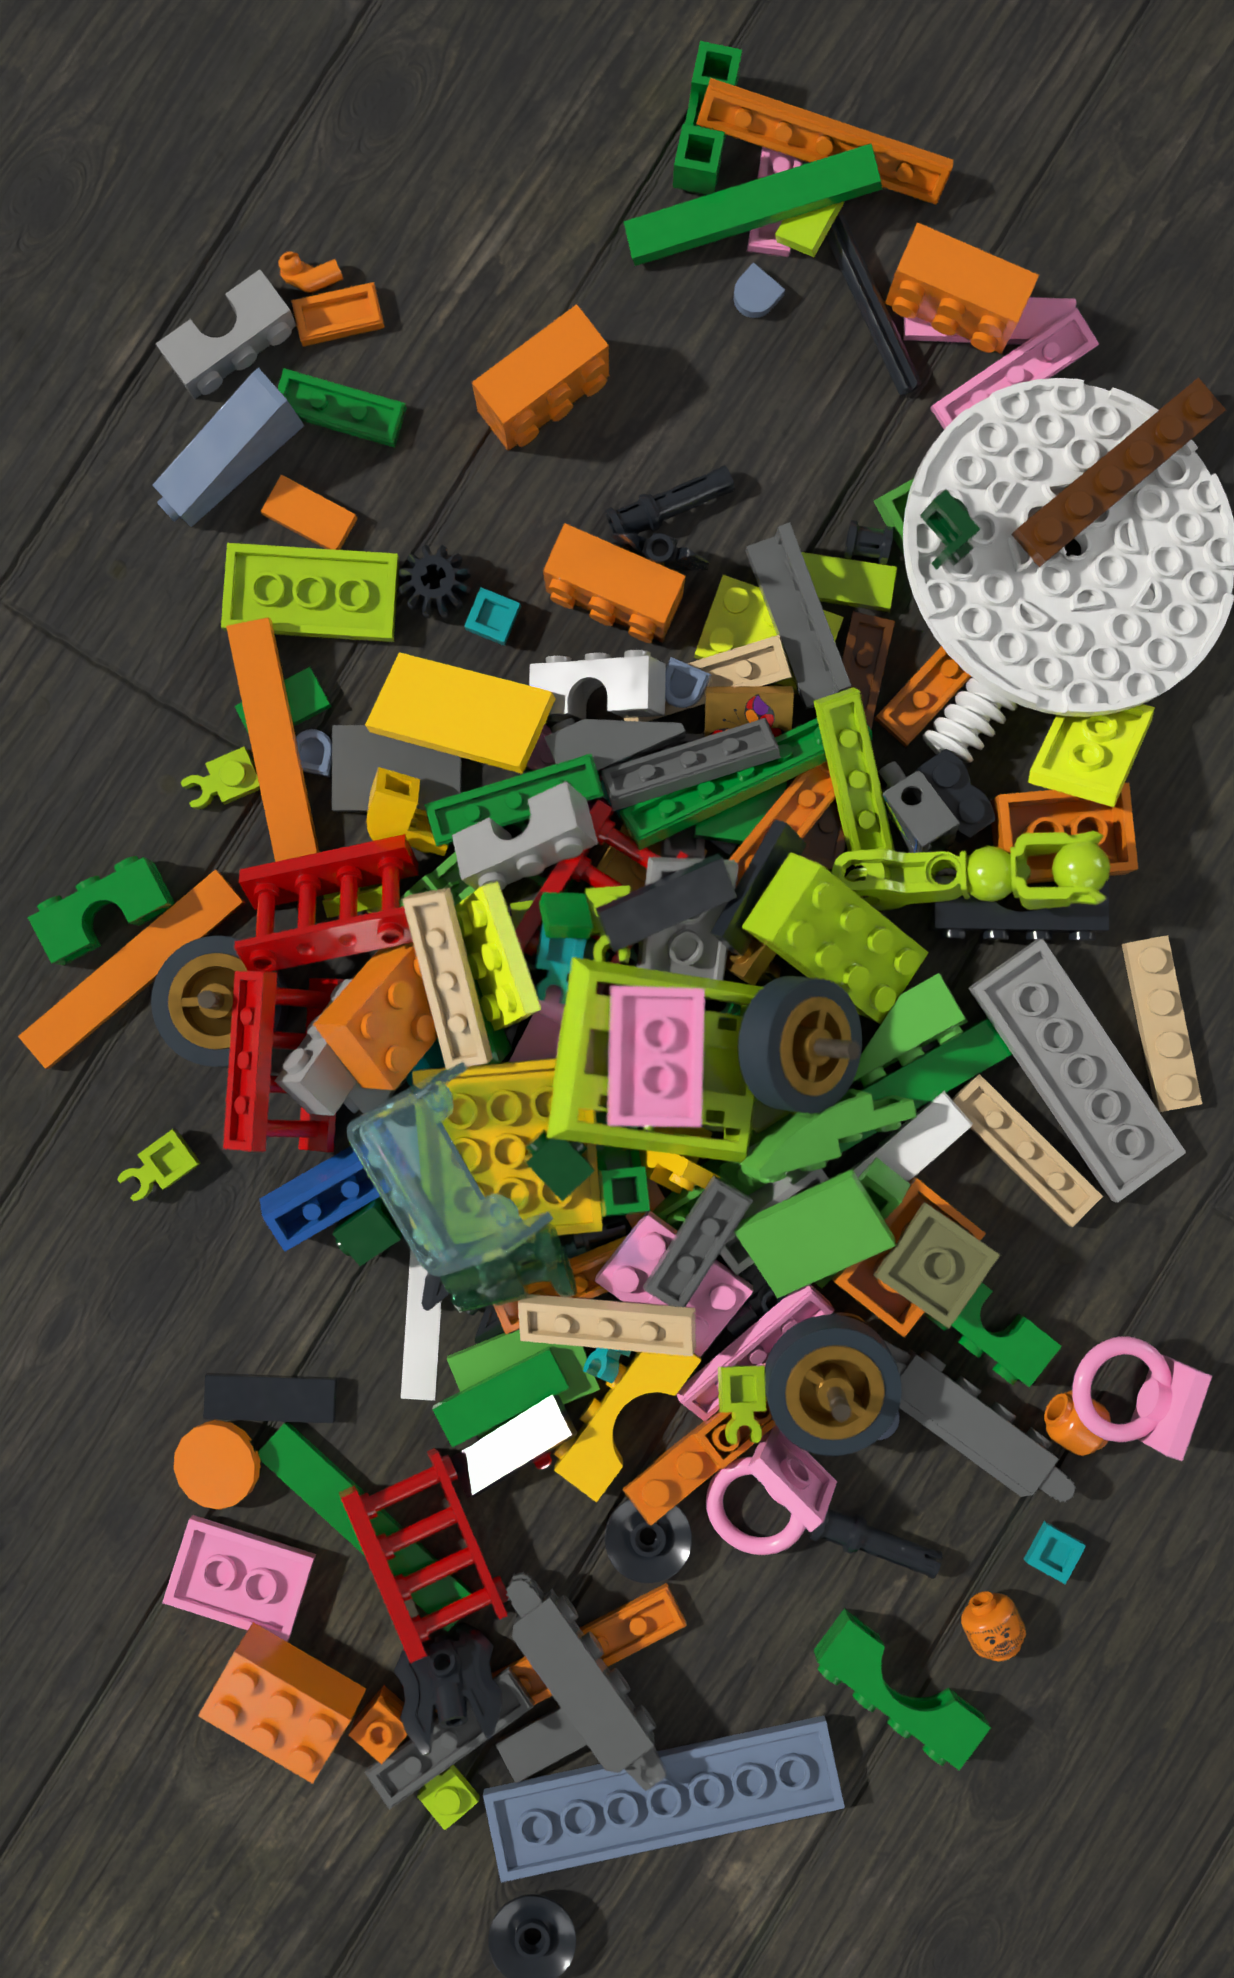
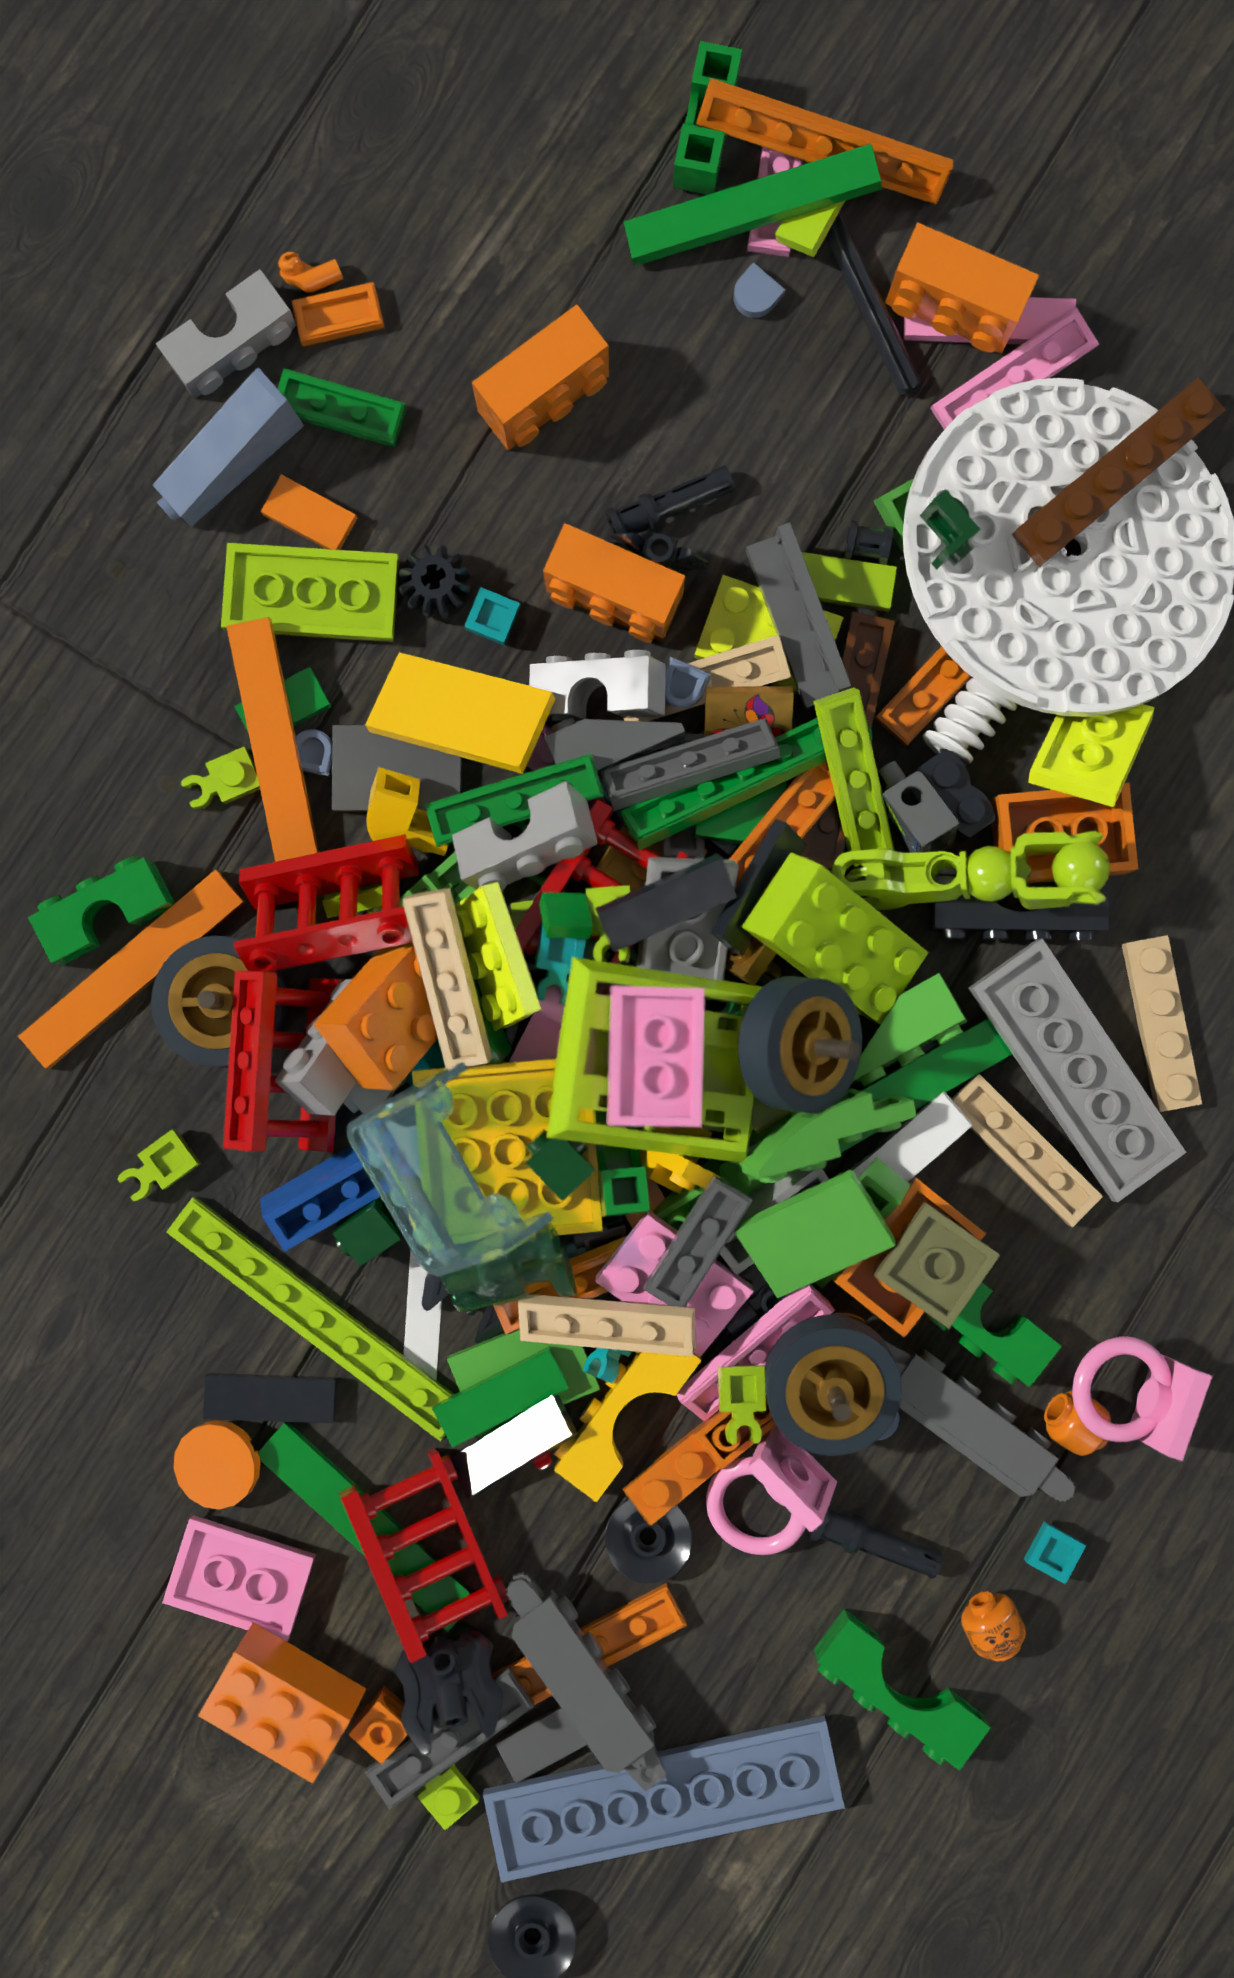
(310, 1314): none -> lime tile

